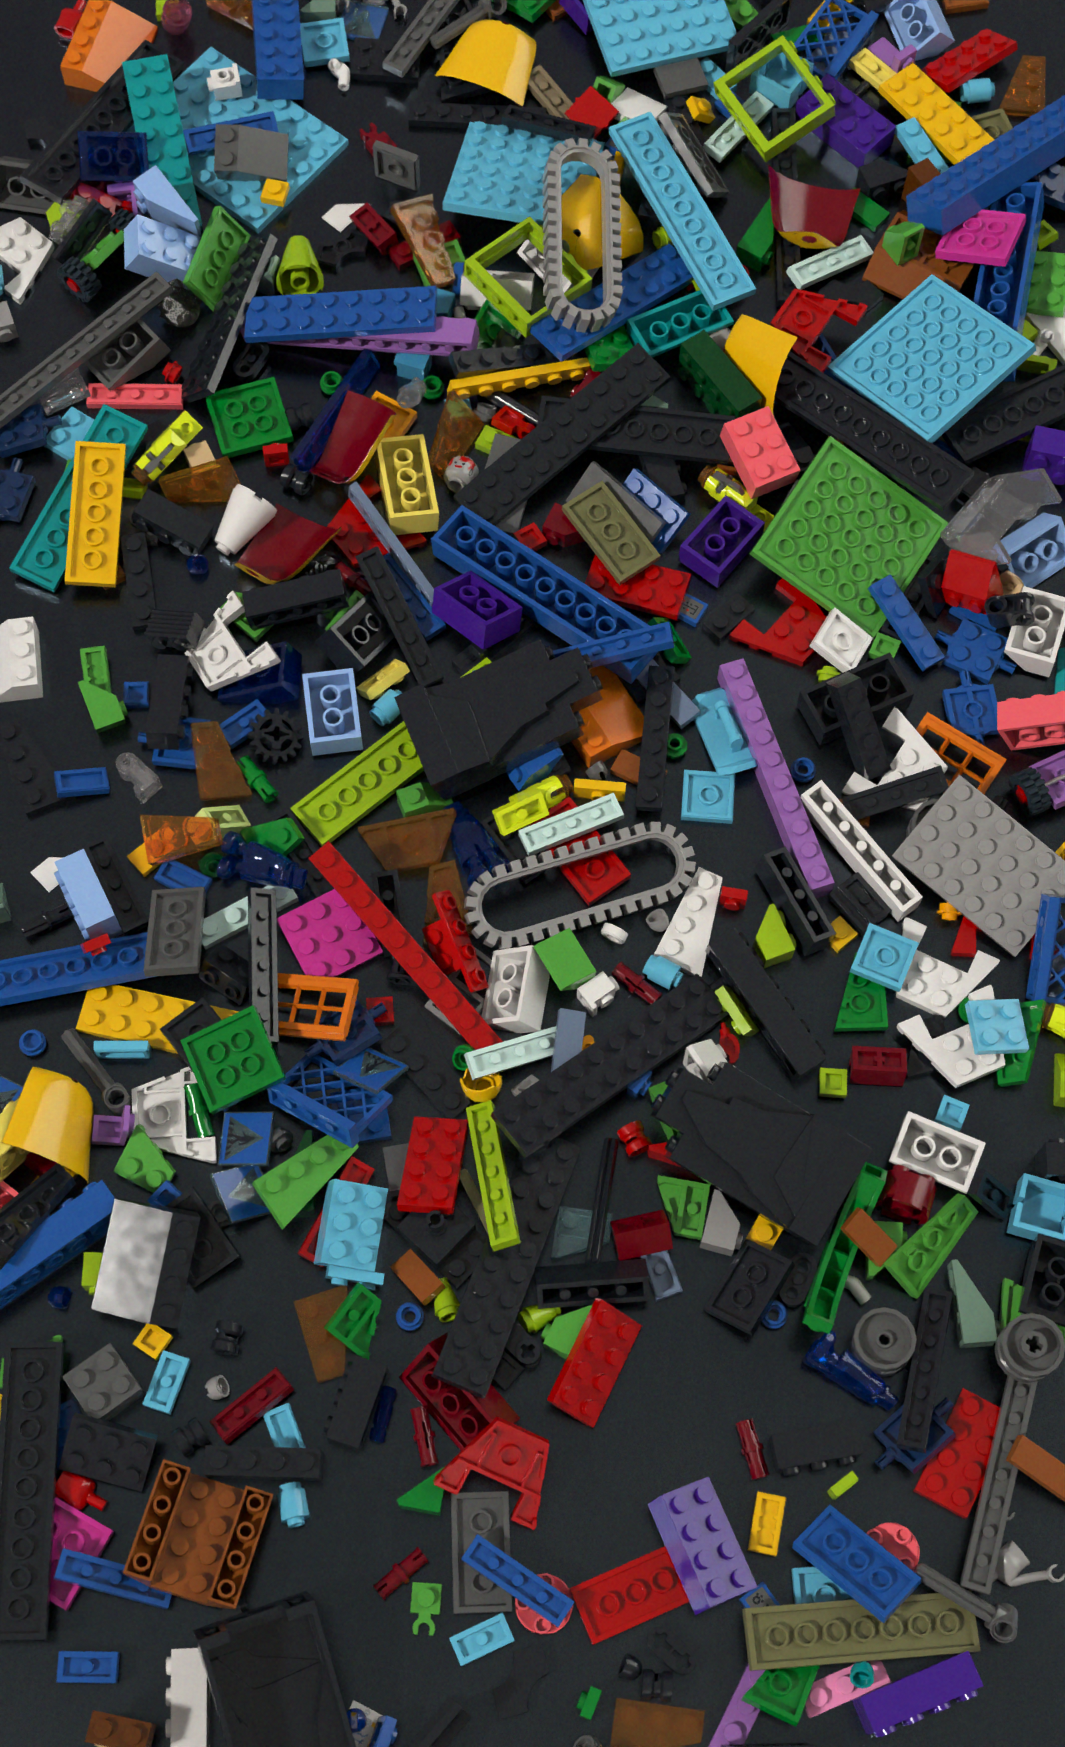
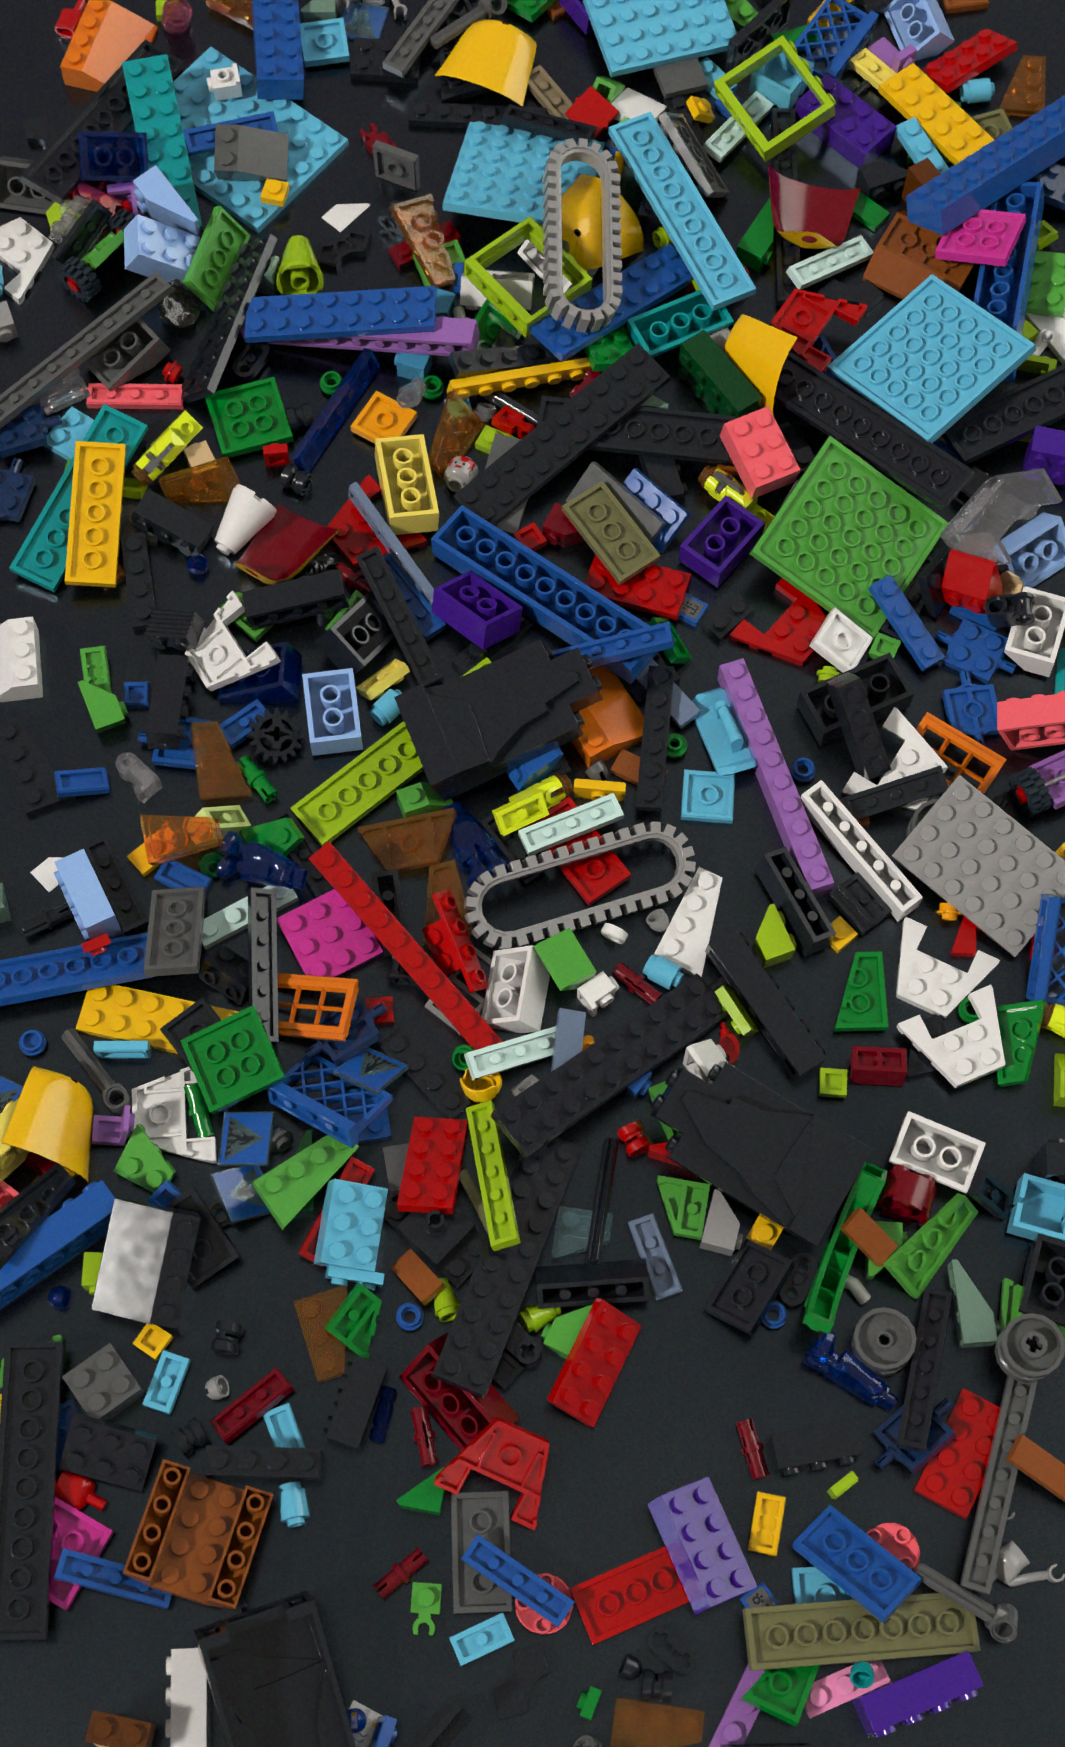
(87, 1667): blue plate -> none
(342, 72): white arm -> none
(353, 438): dark red piece -> none
(374, 227): dark red hinge -> none
(641, 1235): dark red hinge -> none
(733, 898): red plate -> none
(884, 957): medium azure plate -> none
(903, 241): bright green slope -> none
(951, 1113): medium azure plate -> none
(996, 1026): medium azure plate -> none

